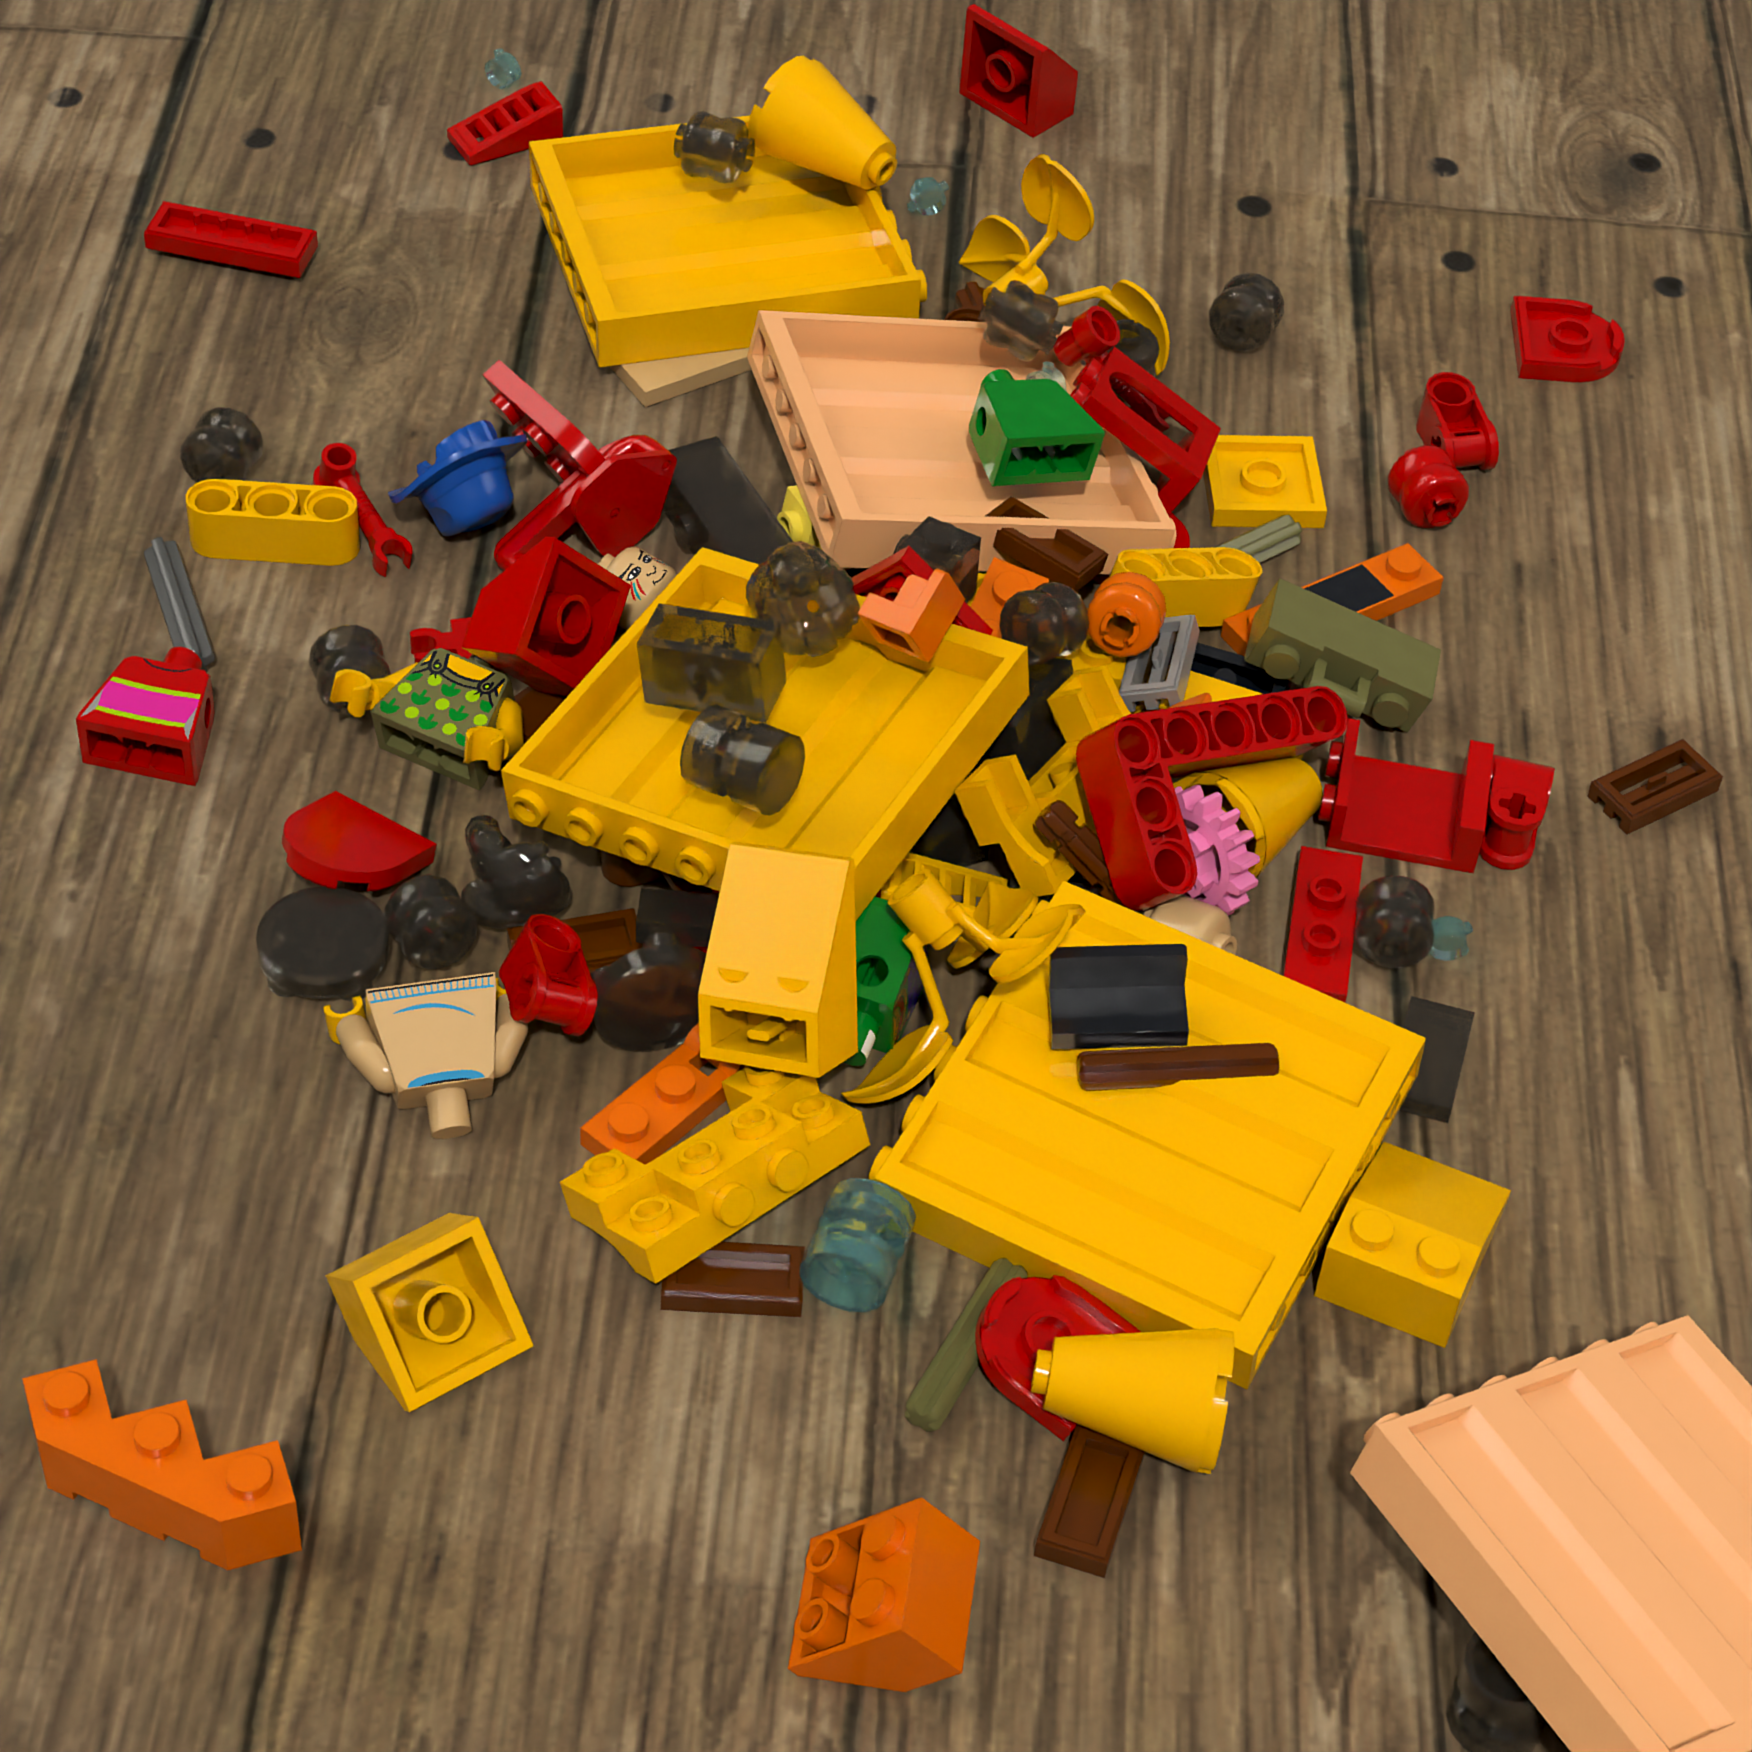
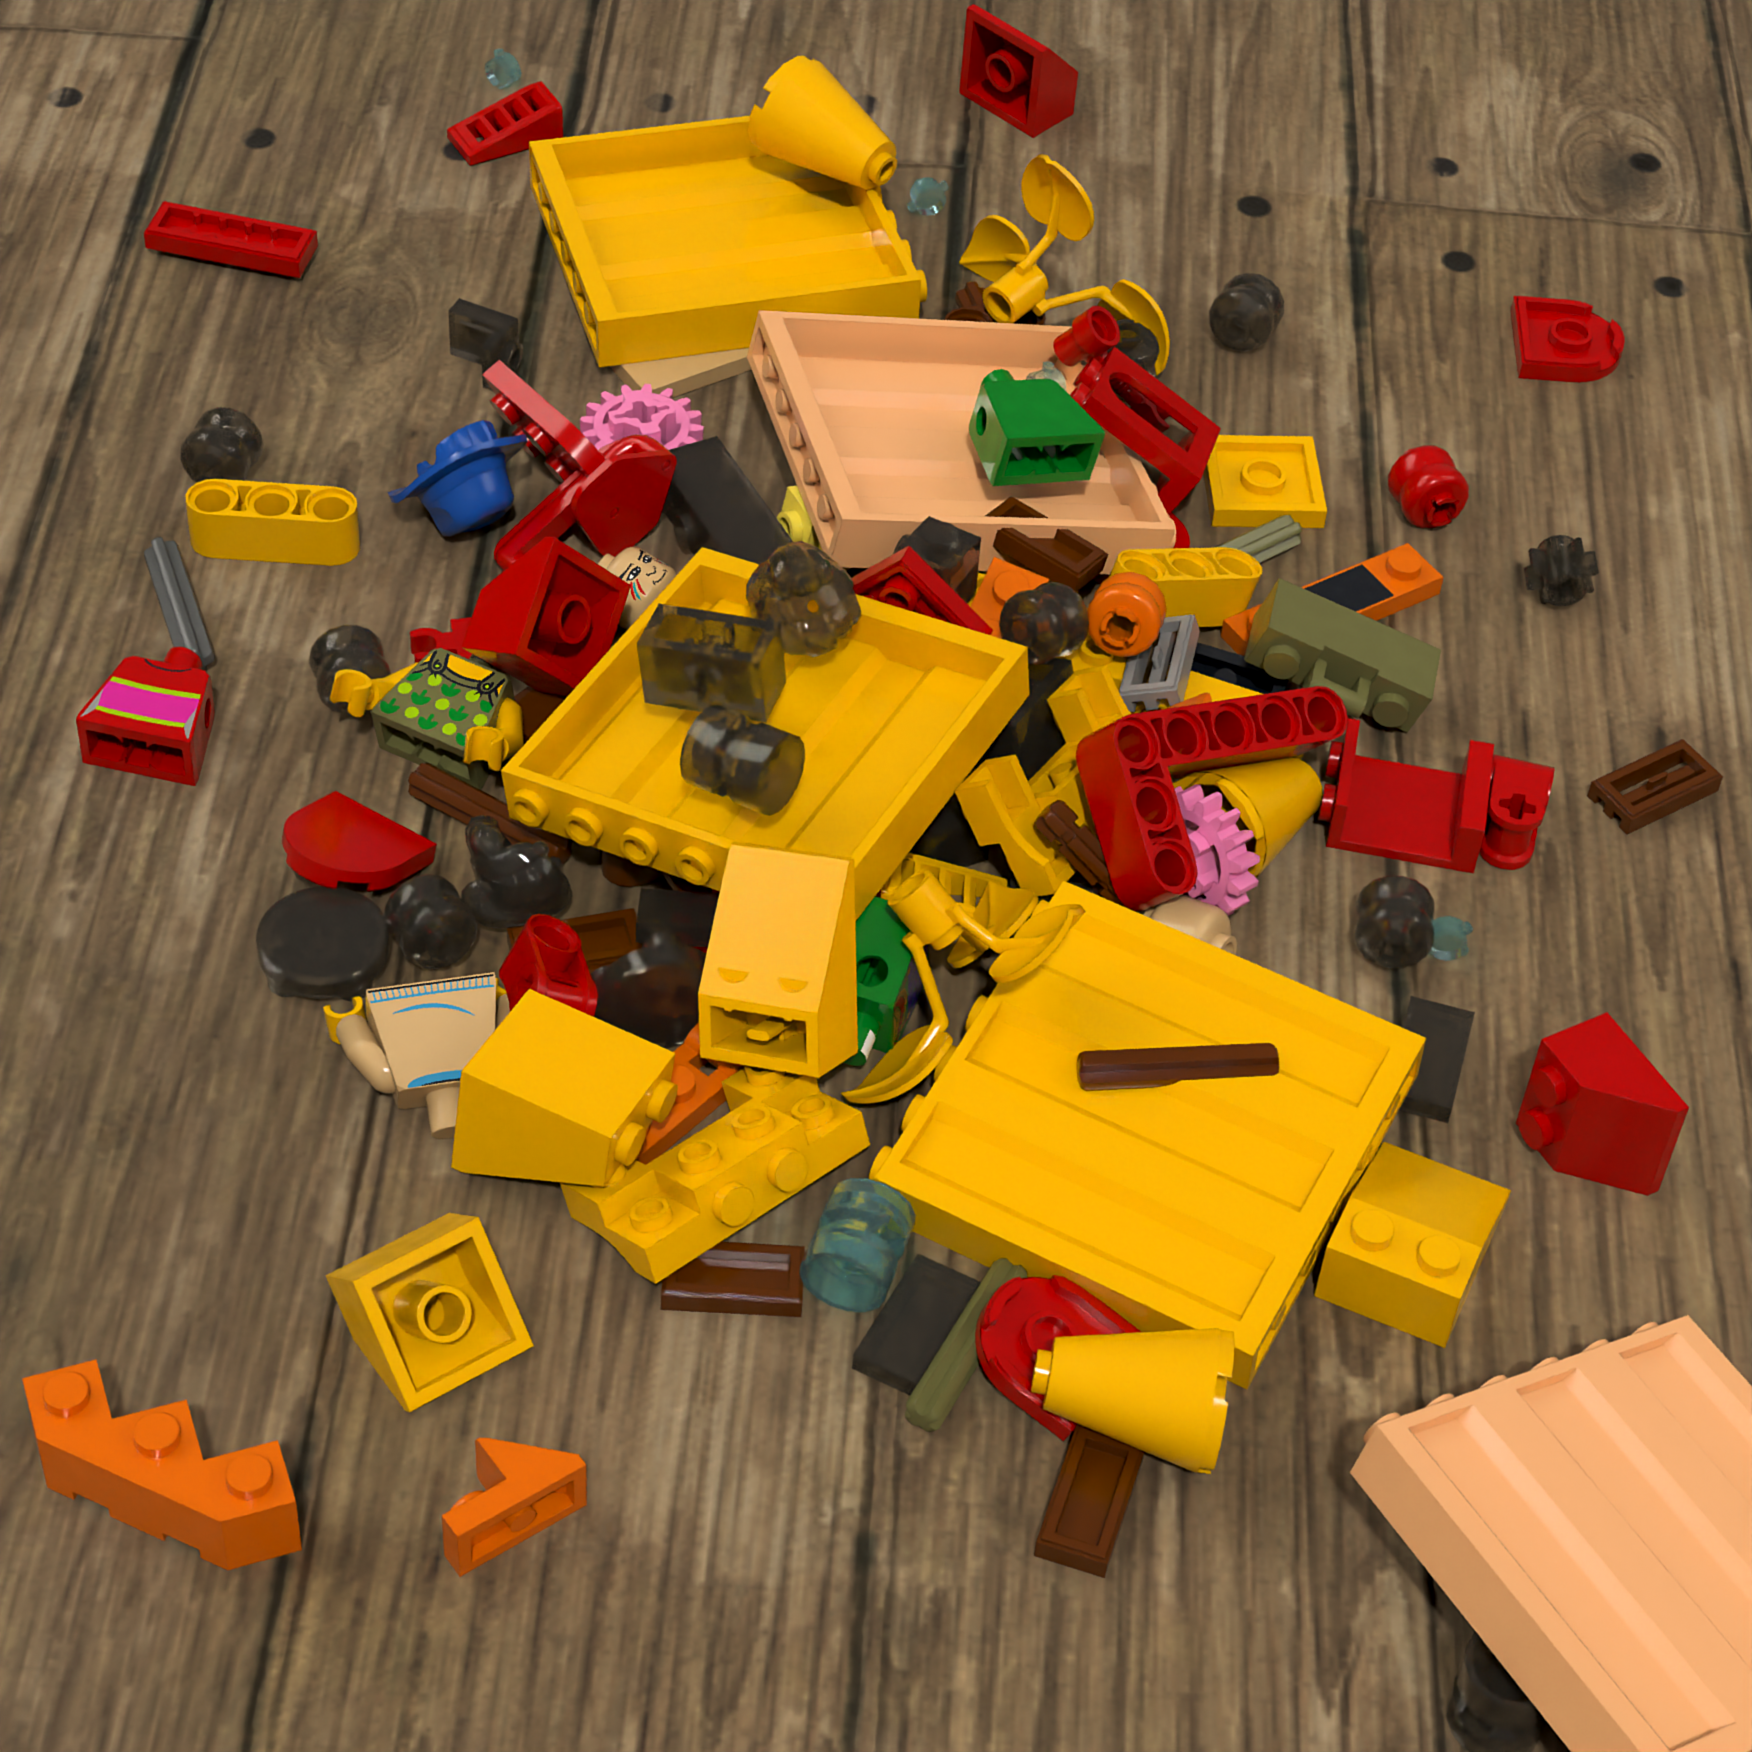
(339, 470): red brick -> none
(466, 801): none -> reddish brown axle
(484, 336): none -> clear smoke bracket
(523, 1495): none -> orange slope
(559, 1096): none -> yellow slope
(642, 414): none -> bright pink gear
(714, 147): clear smoke piece -> none
(887, 1600): orange slope -> none
(913, 1324): none -> clear smoke tile
(916, 616): orange panel -> none
(1020, 320): clear smoke piece -> none
(1118, 996): black panel -> none
(1323, 920): red plate -> none
(1457, 422): red piece -> none
(1561, 570): none -> clear smoke gear
(1601, 1108): none -> red slope

